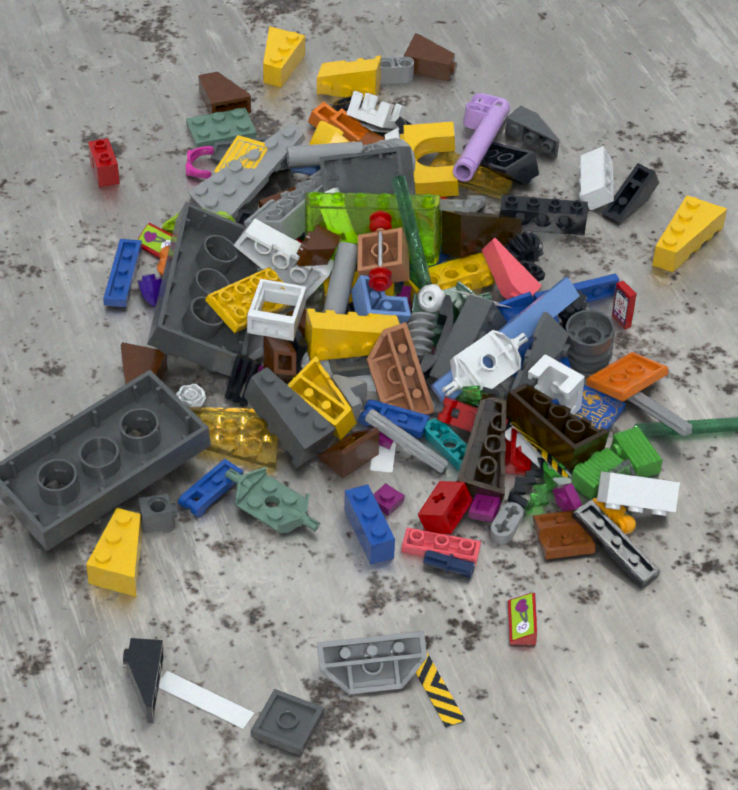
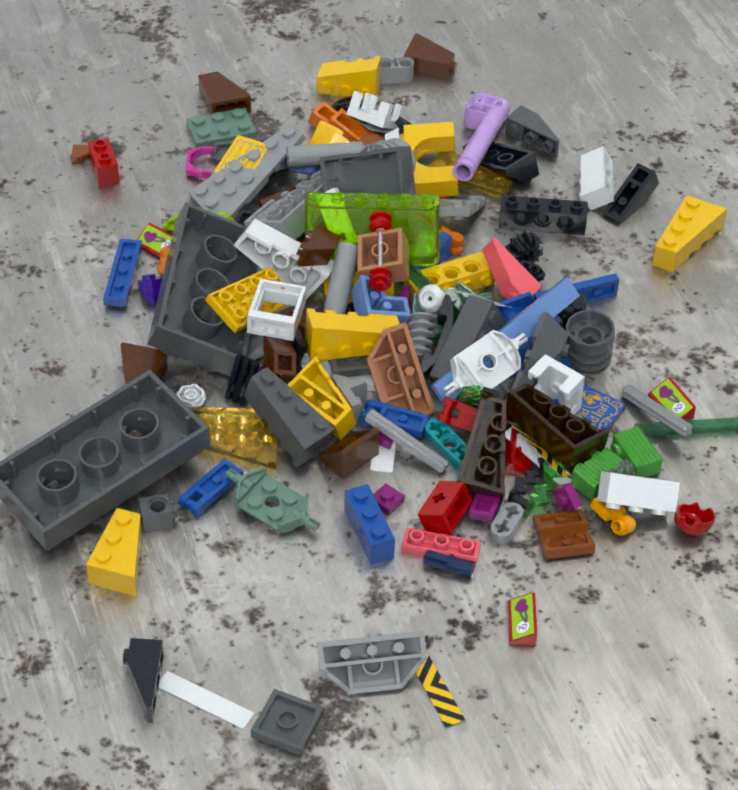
(79, 152): none -> dark orange tile
(282, 55): yellow wedge -> none
(411, 230): clear green axle -> none
(470, 232): dark brown wedge -> none
(616, 543): tile -> none
(624, 304): red tile -> none
(627, 376): orange tile -> none
(674, 399): none -> slope
(693, 519): none -> red hair

